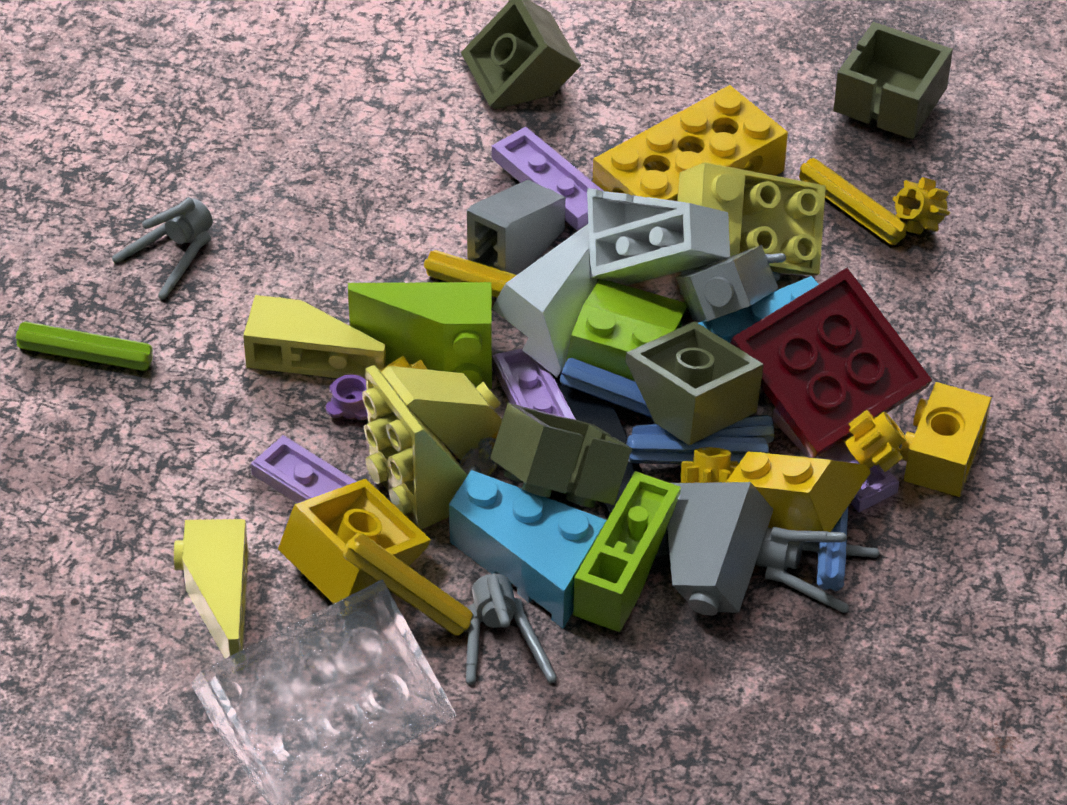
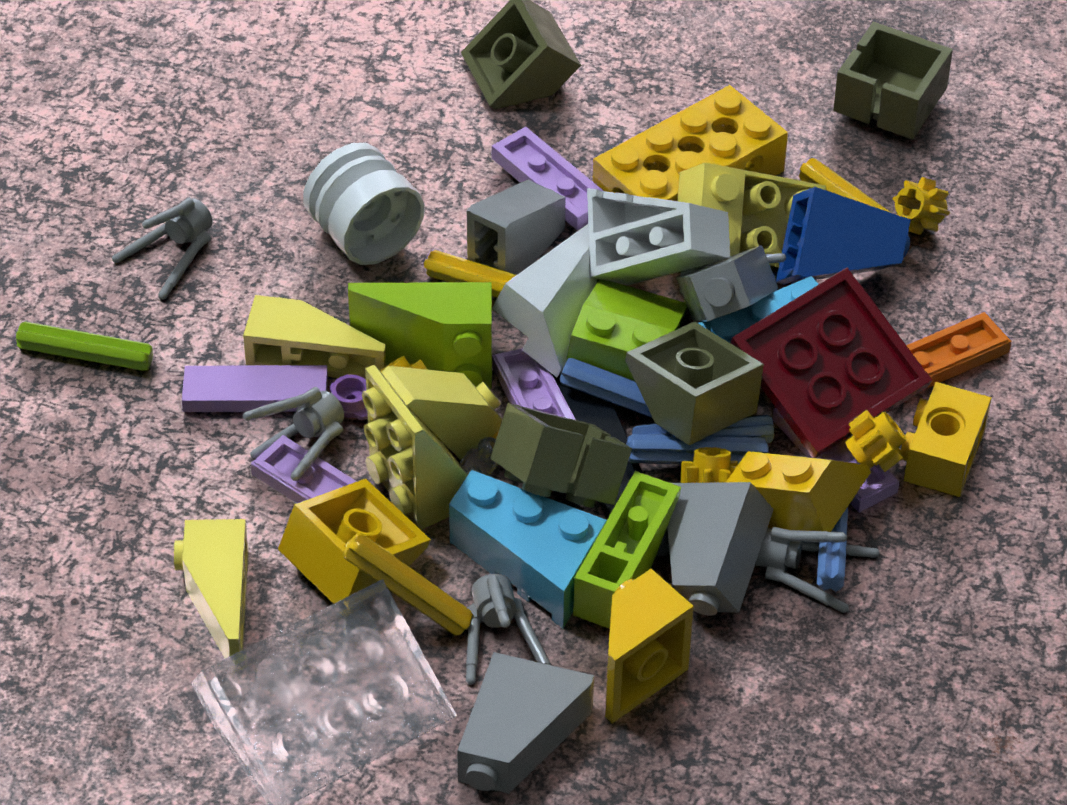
(247, 386): none -> lavender tile
(316, 416): none -> light grey plant
(363, 203): none -> white wheel
(520, 720): none -> light grey slope
(645, 641): none -> yellow slope
(838, 233): none -> blue slope
(960, 348): none -> orange tile

